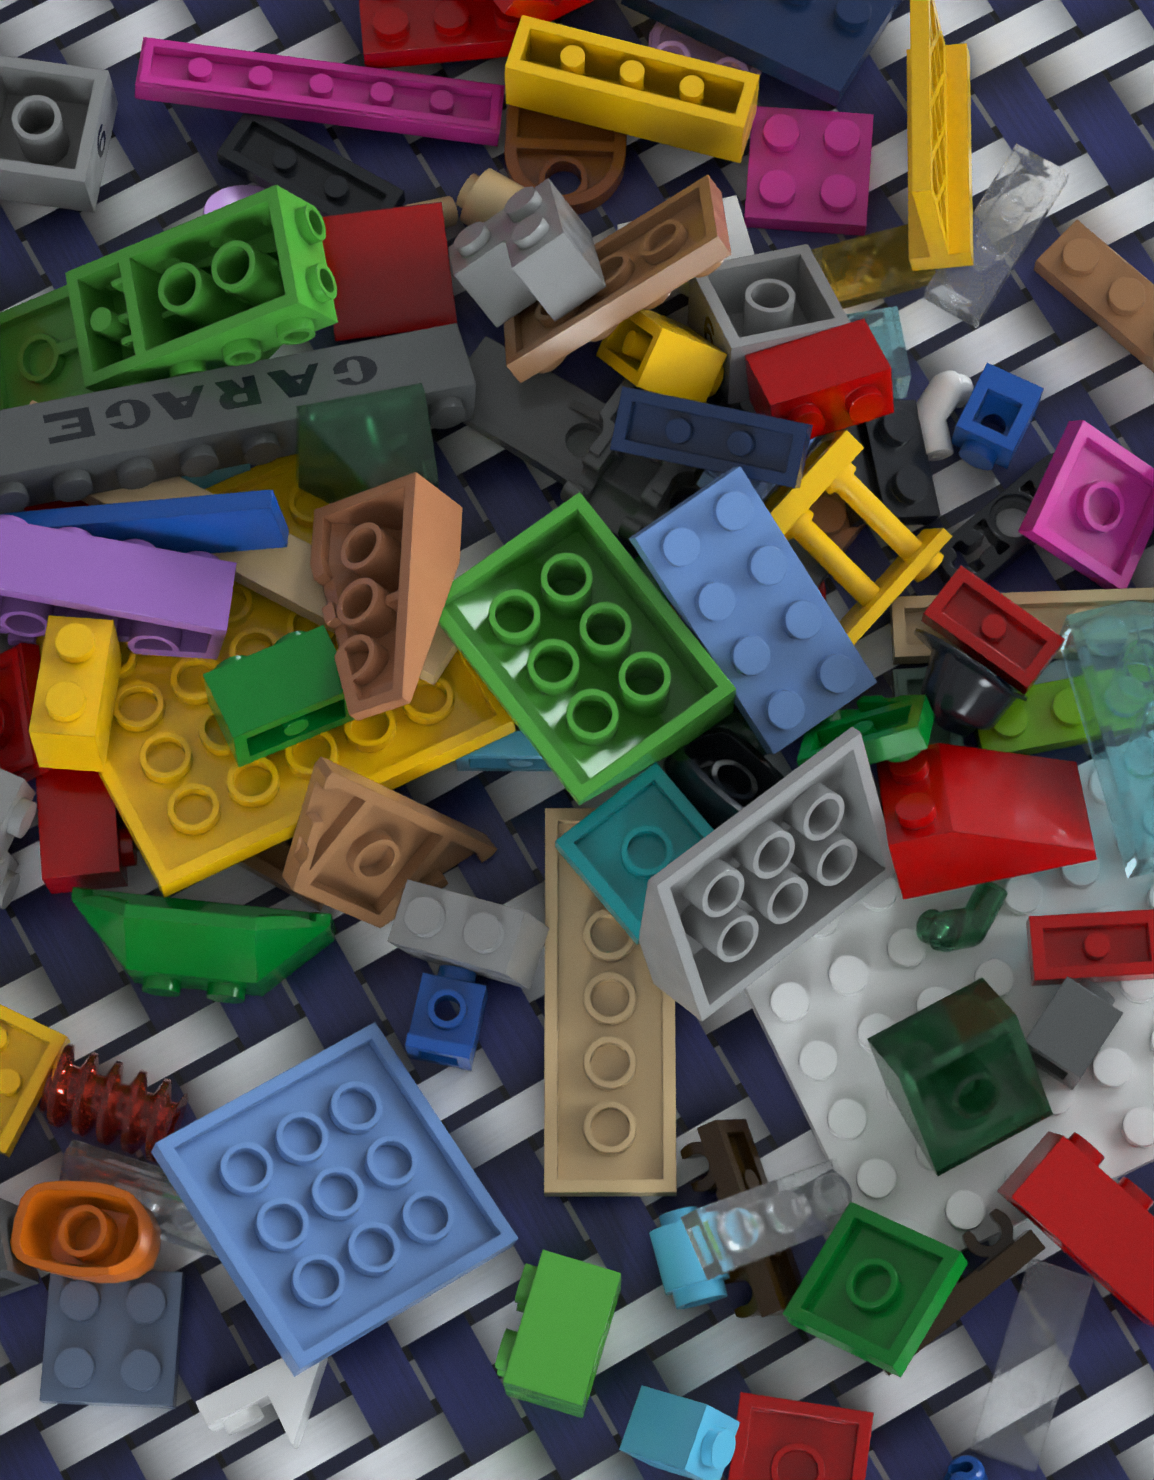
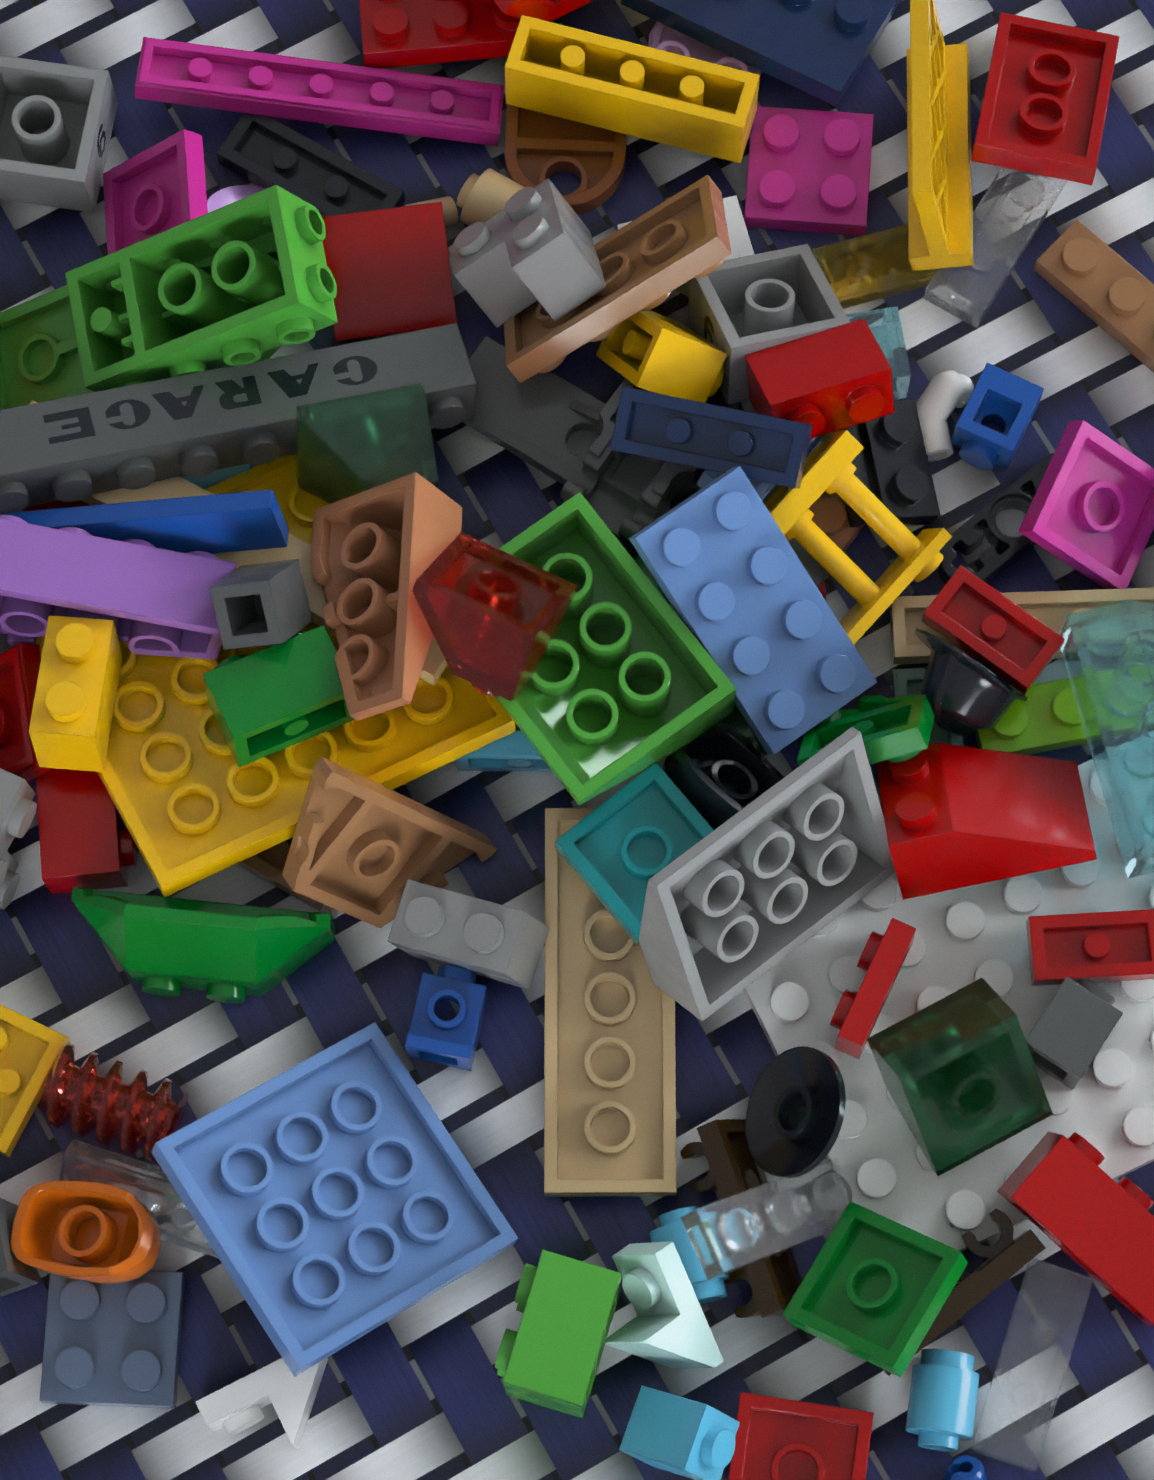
(155, 190): none -> dark pink plate
(261, 604): none -> dark grey brick
(491, 613): none -> clear red slope
(669, 1316): none -> light aqua slope
(795, 1112): none -> black dish
(859, 1012): none -> red plate
(943, 1399): none -> medium azure brick
(964, 926): clear green arm -> none
(1045, 98): none -> red plate

